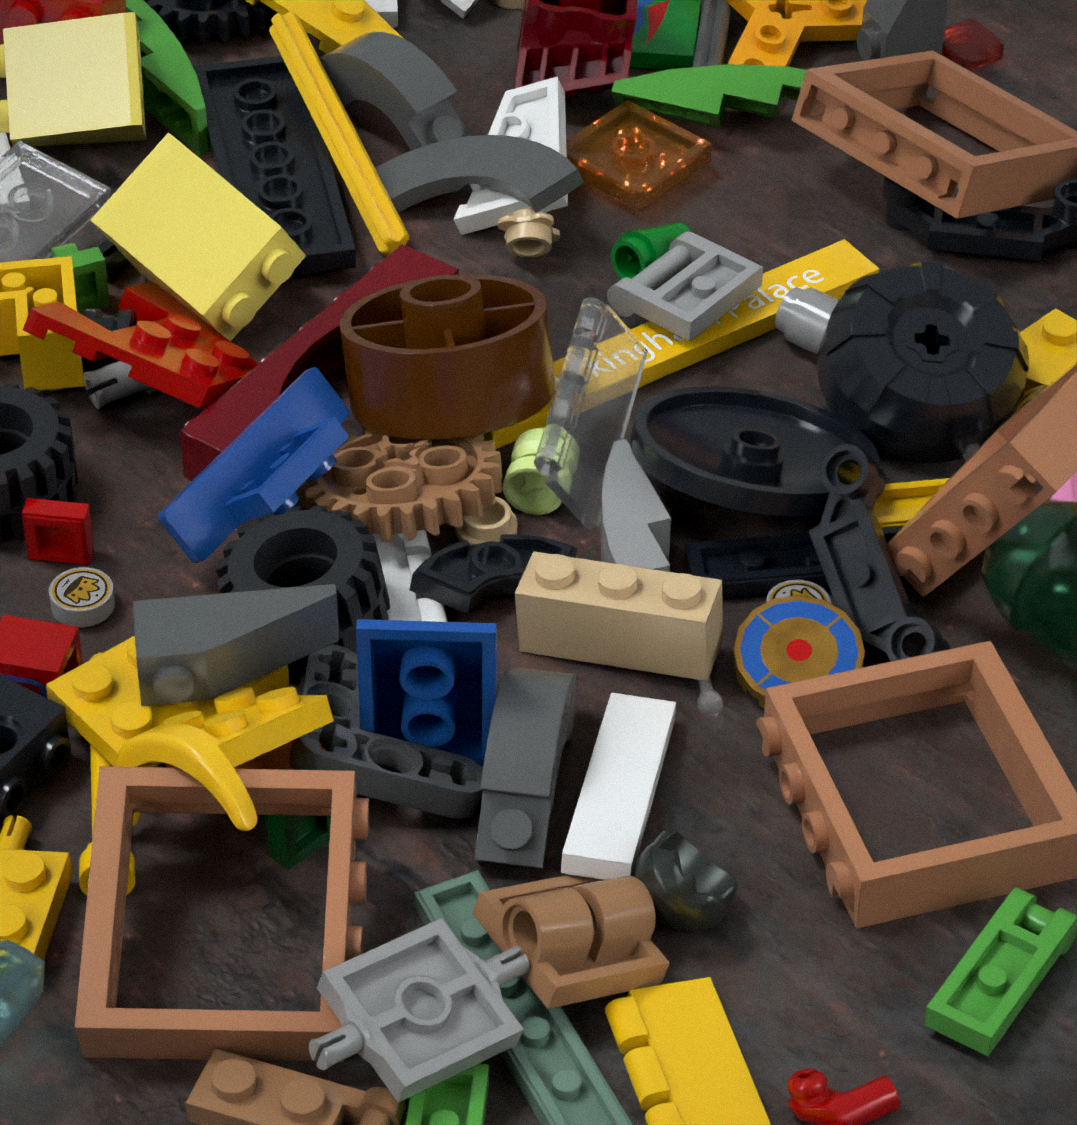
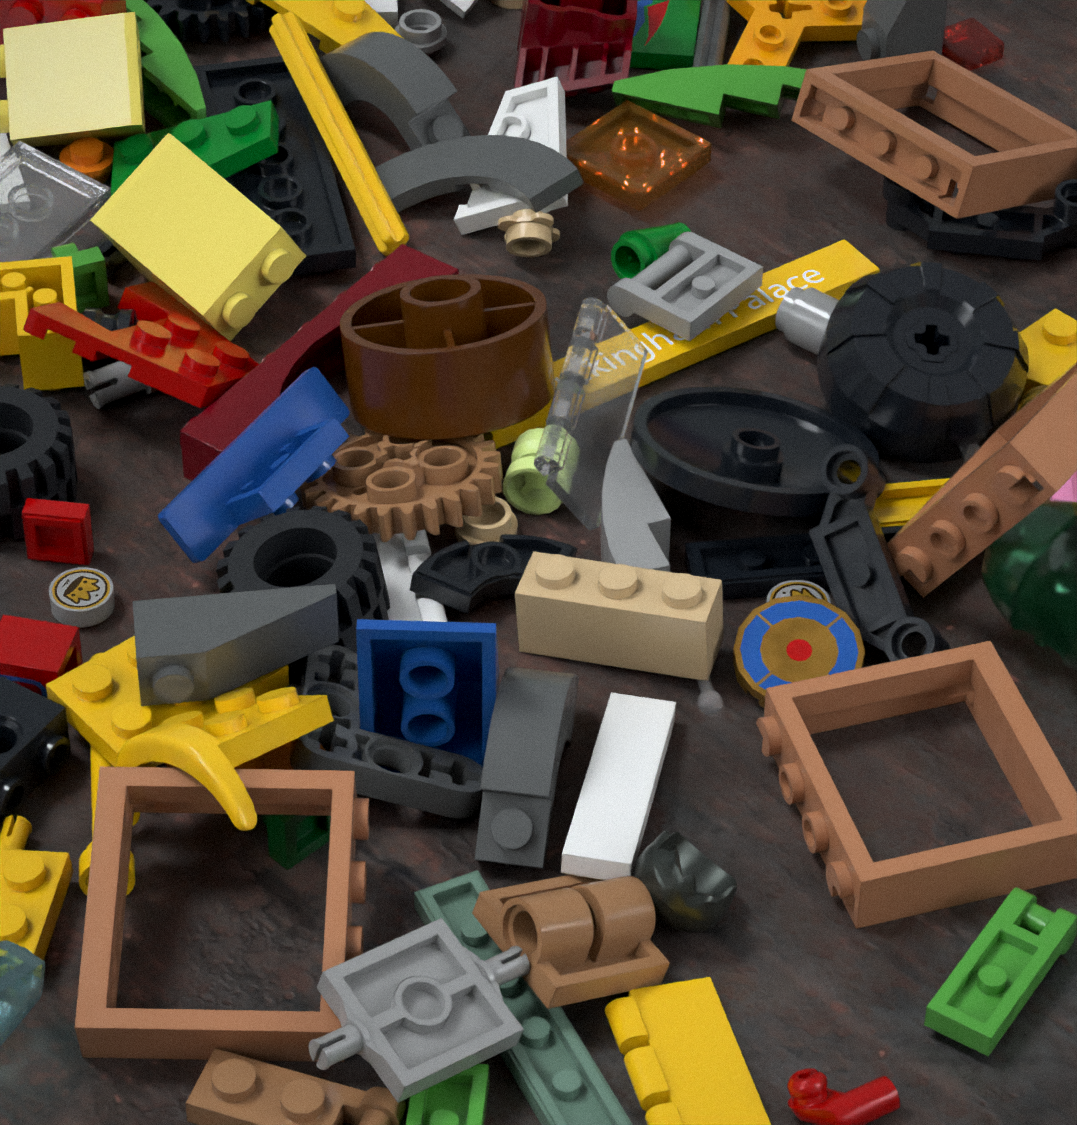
(89, 157): none -> orange plate
(222, 141): none -> green wing
(423, 30): none -> light grey plate

